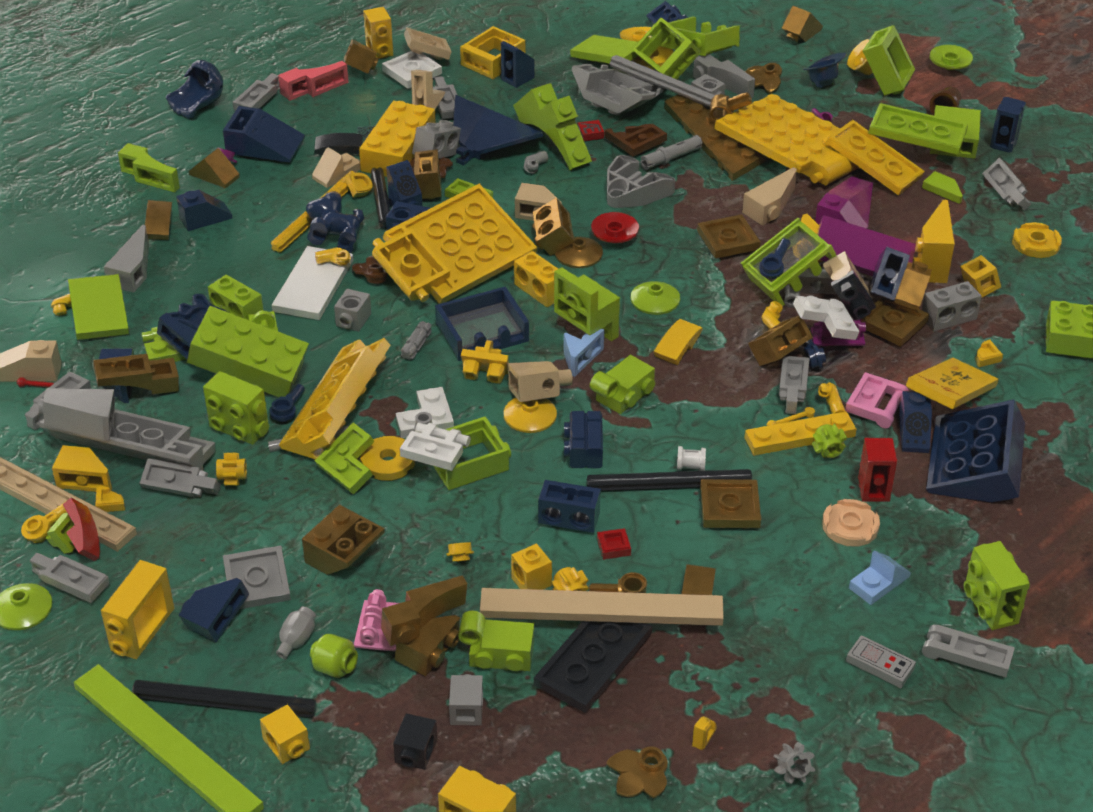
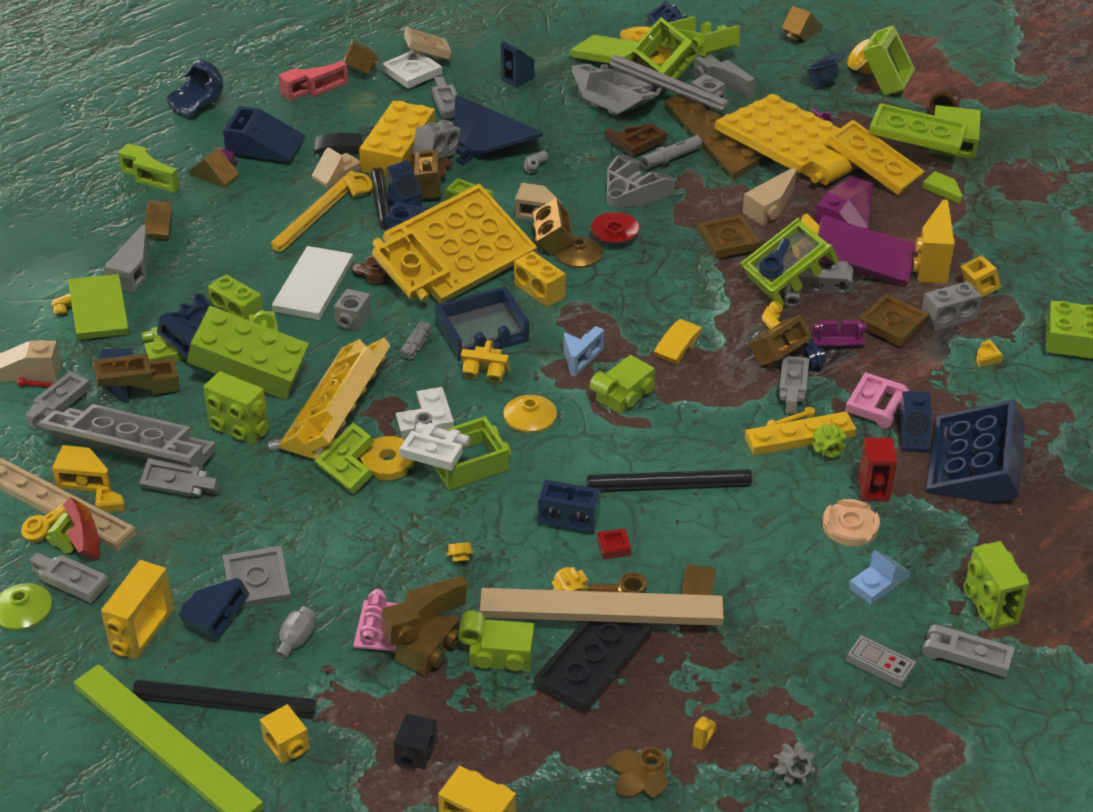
(79, 411): light grey slope -> none
(201, 209): dark blue slope -> none
(231, 469): yellow gear -> none
(258, 93): light grey hinge -> none
(283, 407): dark blue plate -> none
(329, 220): dark blue animal -> none
(333, 655): lime head -> none
(334, 255): yellow arm -> none
(339, 540): pearl gold slope -> none
(378, 31): yellow brick -> none
(423, 89): tan slope -> none
(466, 699): light grey brick -> none
(475, 55): yellow window -> none
(531, 568): yellow brick -> none
(536, 380): tan torso -> none
(557, 120): lime arch -> none
(585, 439): dark blue brick -> none
(586, 304): lime bracket -> none
(591, 130): red tile -> none
(655, 298): lime dish -> none
(691, 459): white bush -> none
(727, 104): pearl gold axle -> none
(730, 503): pearl gold plate -> none
(767, 76): pearl gold plate -> none
(830, 312): white plate -> none
(832, 397): yellow arm -> none
(849, 286): black hips -> none
(889, 273): dark blue slope -> none
(913, 285): pearl gold slope -> none
(951, 57): lime dish -> none
(952, 383): yellow tile -> none
(1007, 124): dark blue brick -> none
(1007, 184): light grey hinge -> none
(1047, 242): yellow tile -> none

